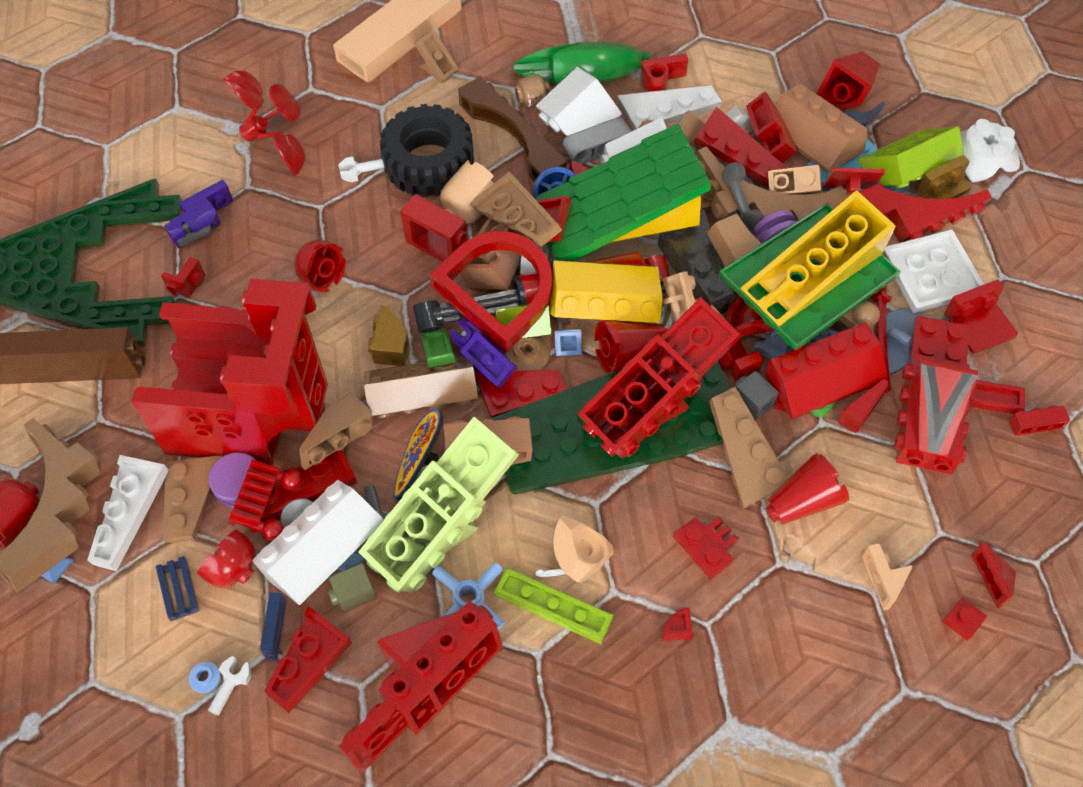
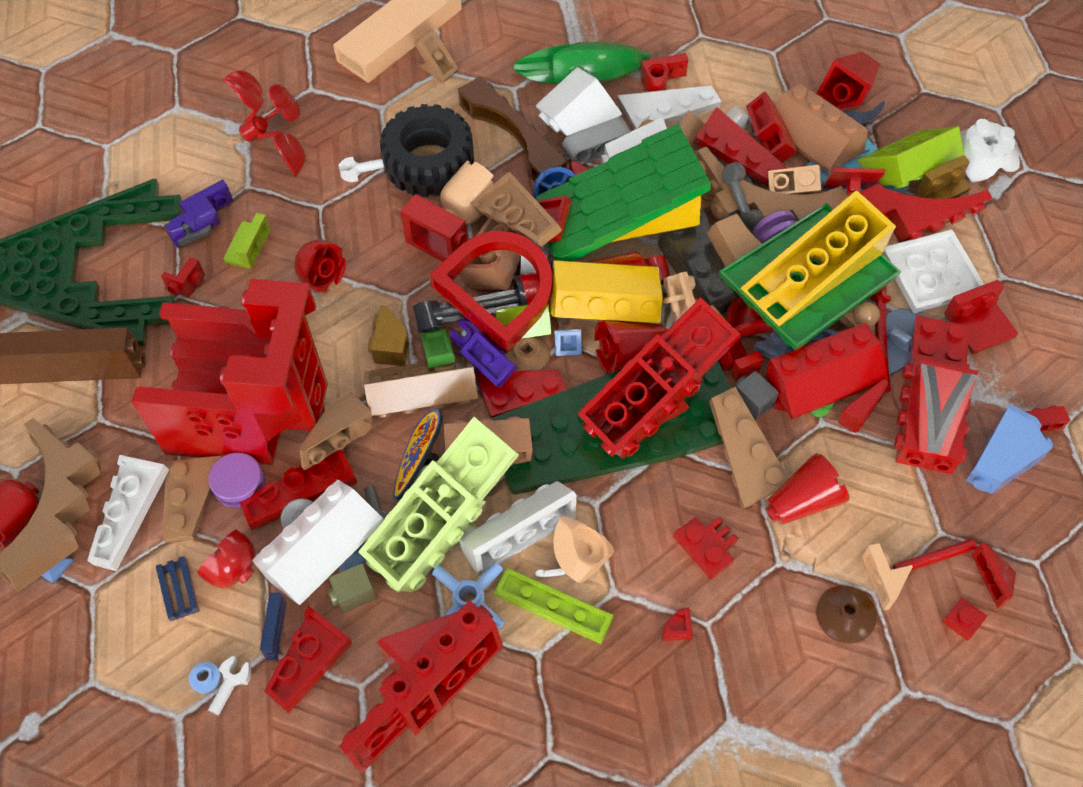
(248, 242): none -> lime panel
(255, 496): red gear -> none
(518, 527): none -> white slope
(531, 90): medium nougat head -> none
(838, 623): none -> reddish brown dish
(938, 555): none -> red bar
(997, 397): red tile -> none
(1009, 451): none -> medium blue slope

